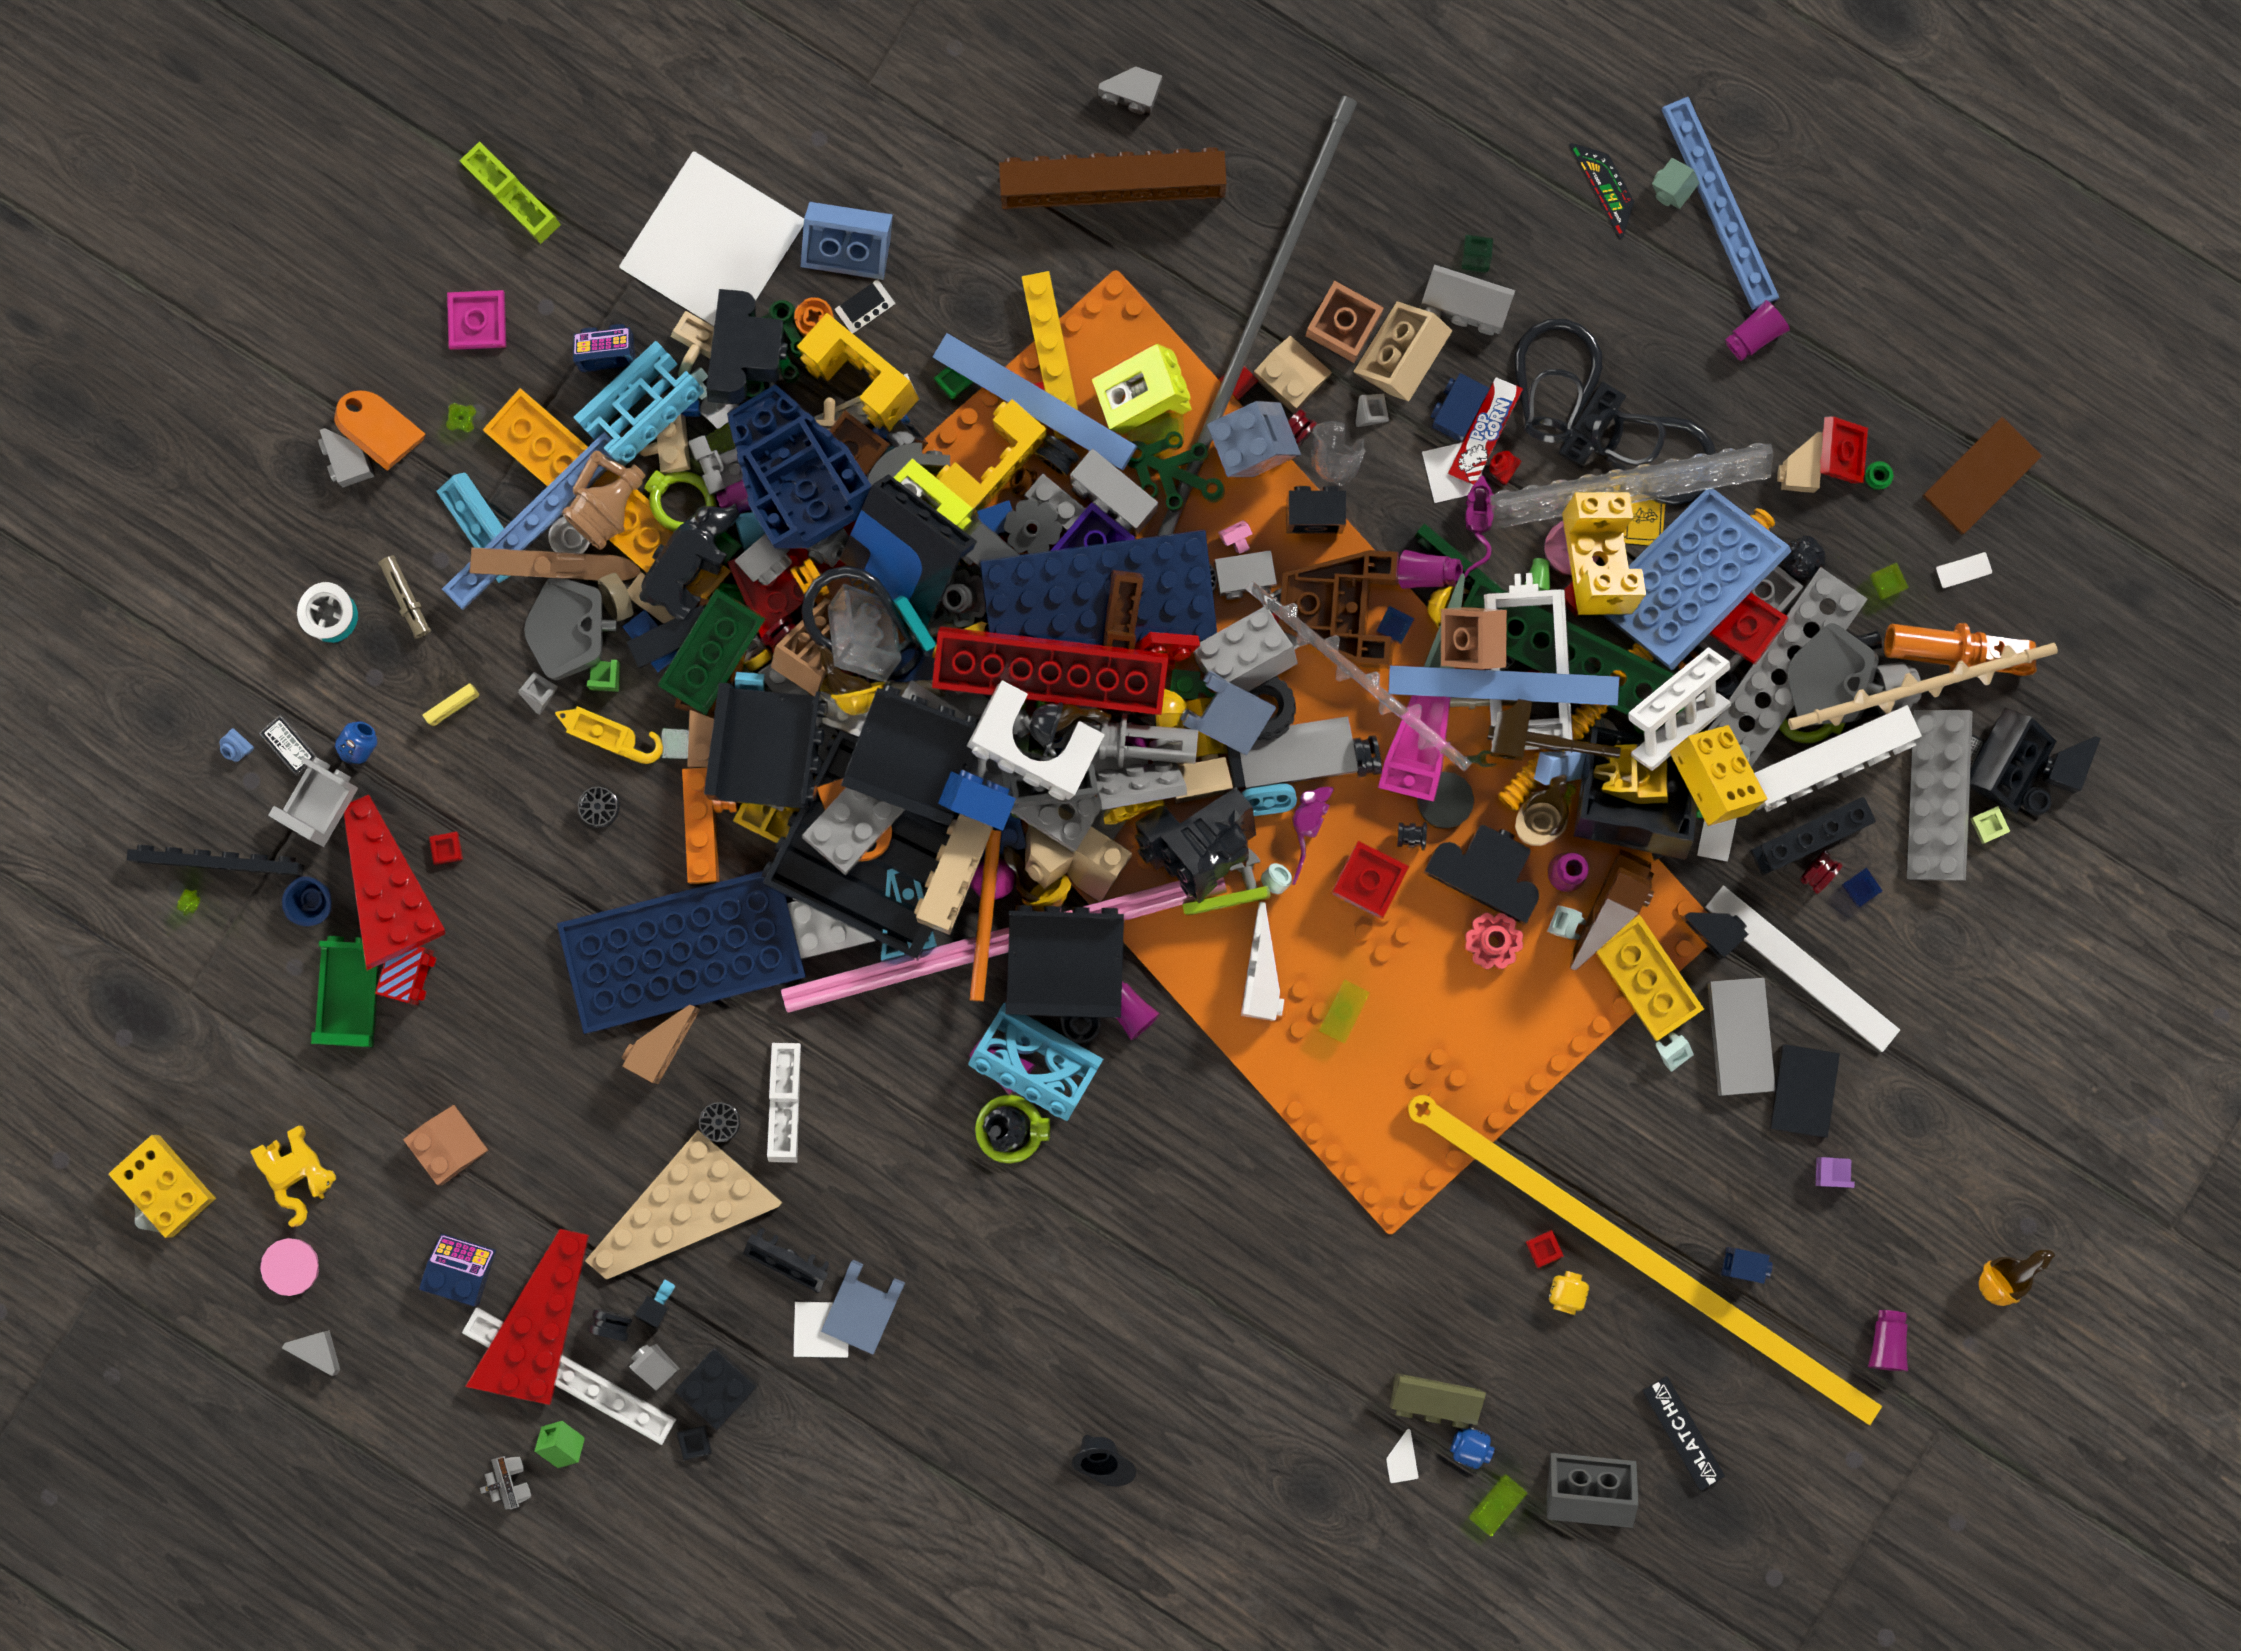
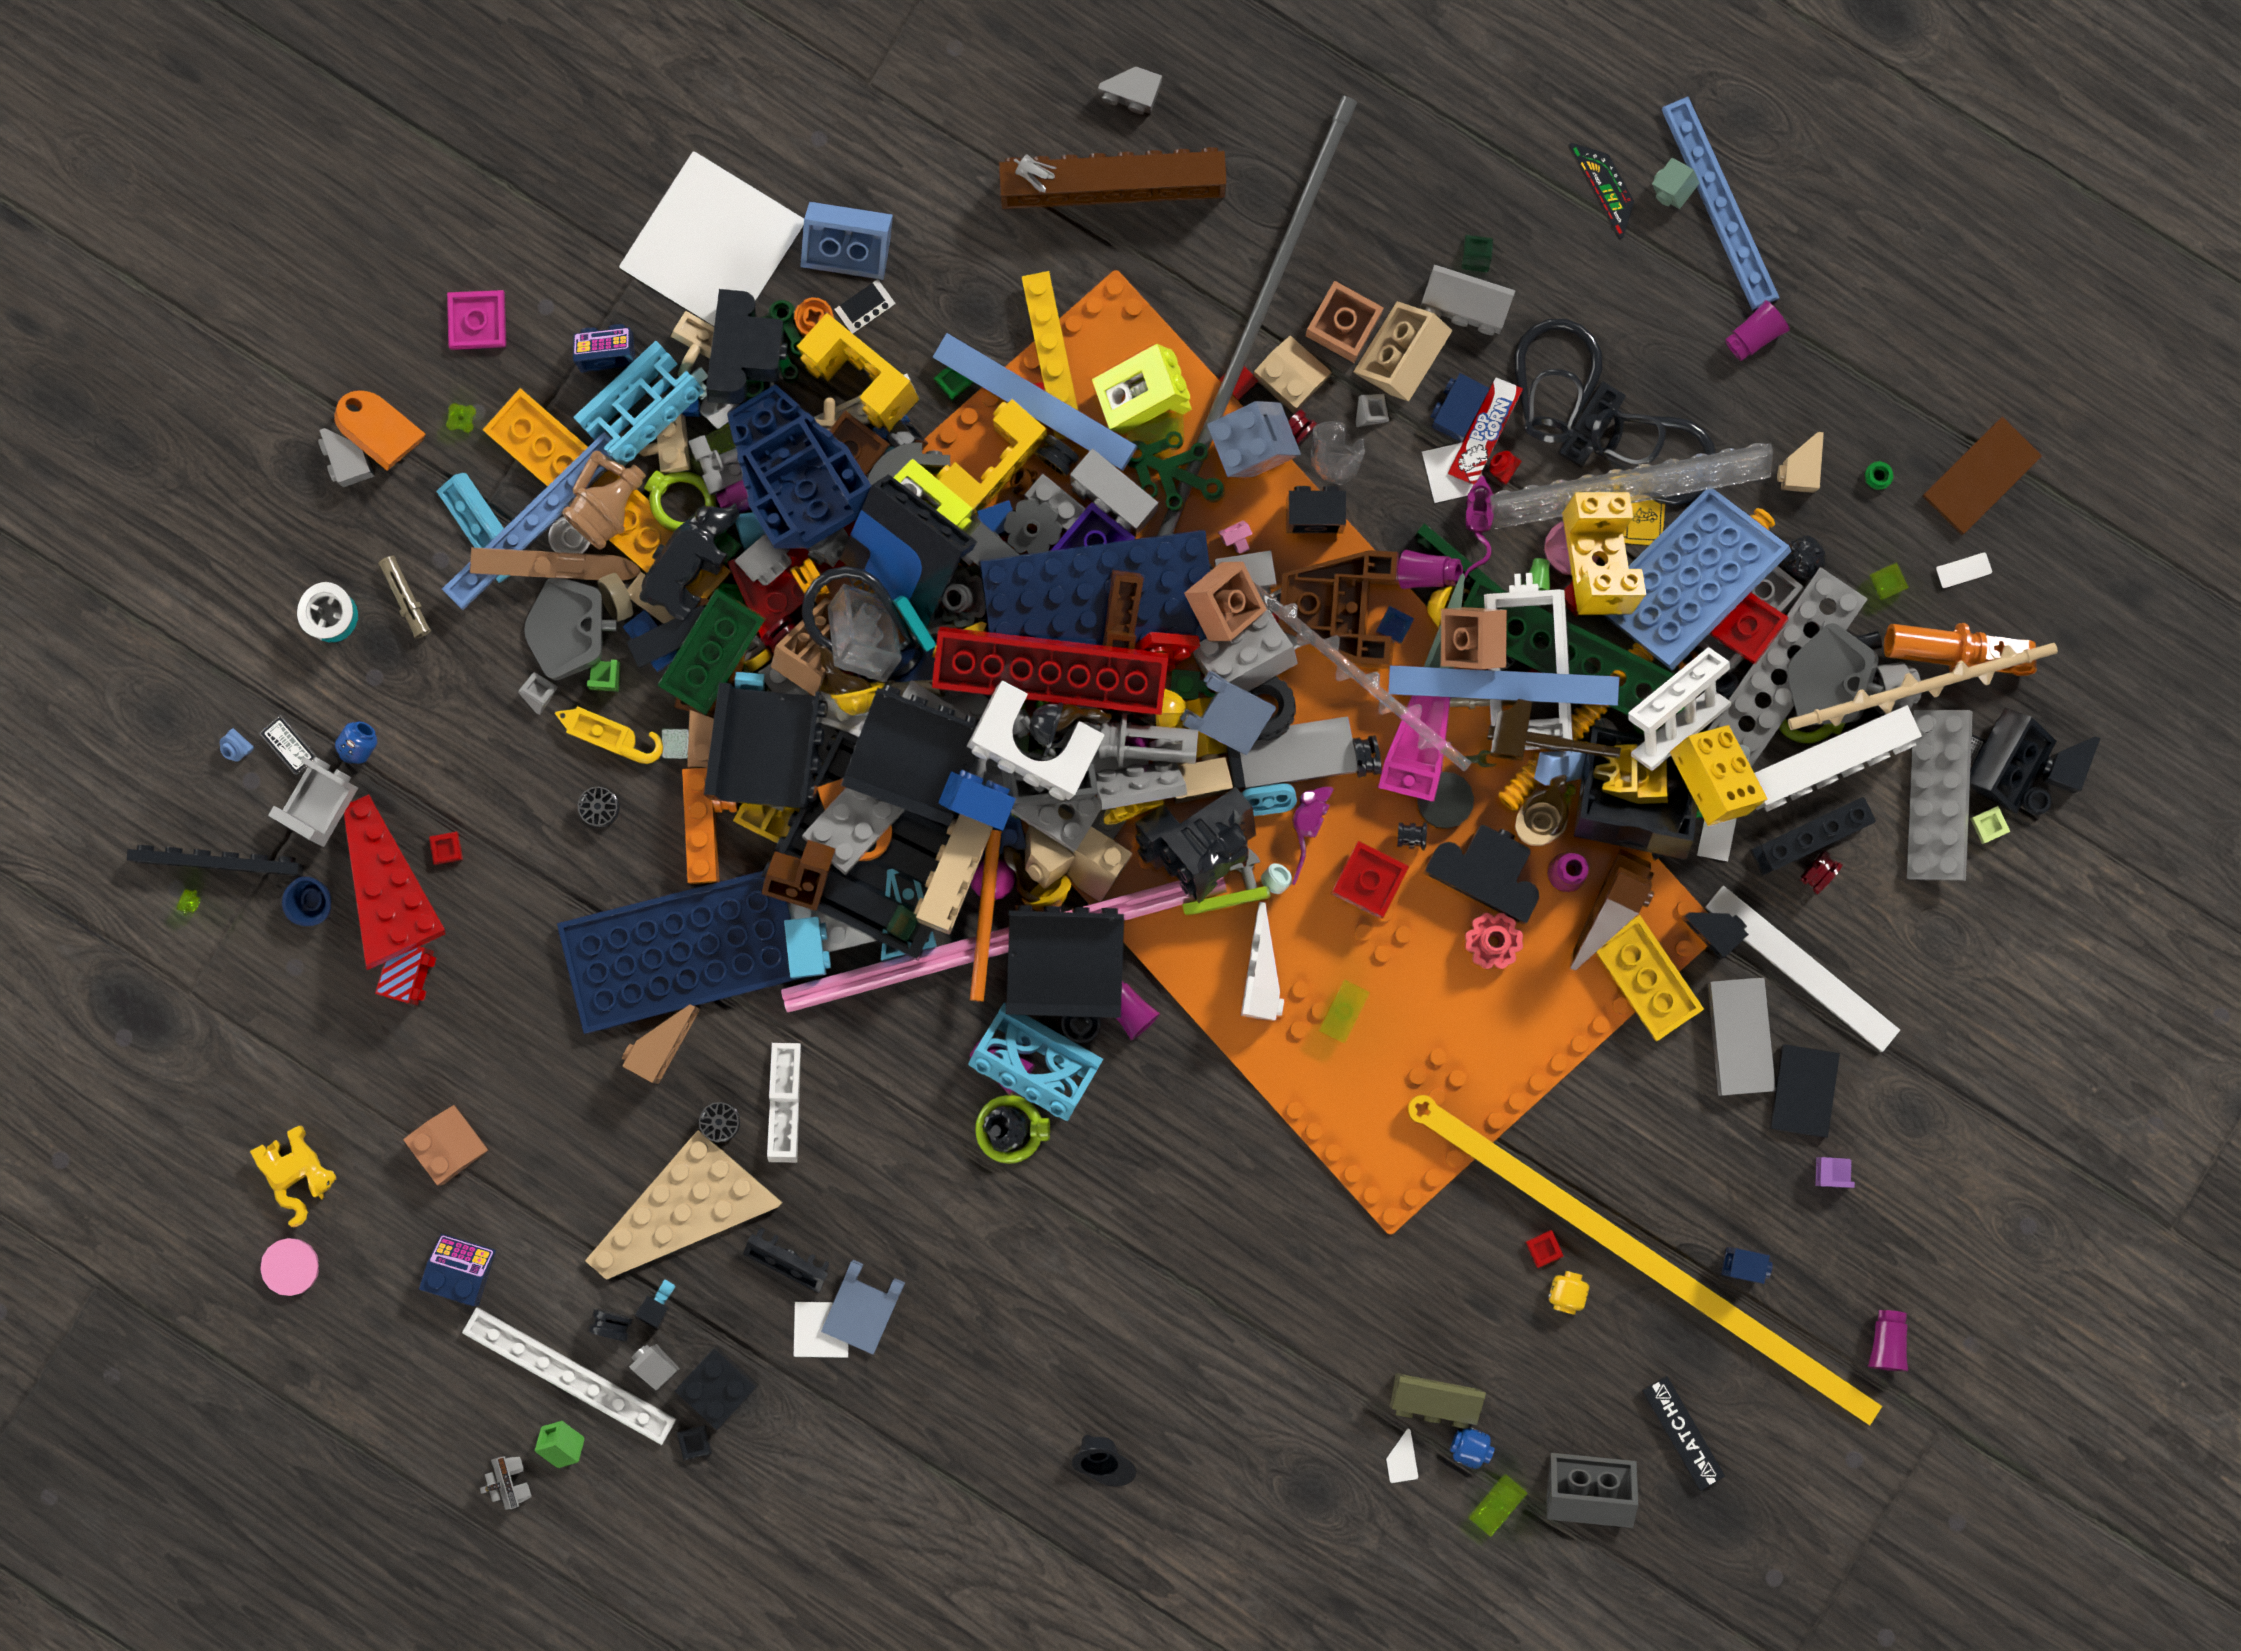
(161, 1187): yellow piece -> none
(317, 1351): light grey slope -> none
(345, 995): green panel -> none
(451, 705): light yellow tile -> none
(510, 192): lime slope -> none
(531, 1341): red wing -> none
(799, 879): none -> reddish brown brick
(806, 948): none -> medium azure brick
(902, 923): none -> clear green slope
(1028, 166): none -> light grey piece
(1225, 601): none -> nougat brick
(1565, 922): light aqua tile -> none
(1676, 1052): light aqua tile -> none
(1843, 450): red plate -> none
(1862, 887): clear blue plate -> none
(2009, 1279): piece -> none

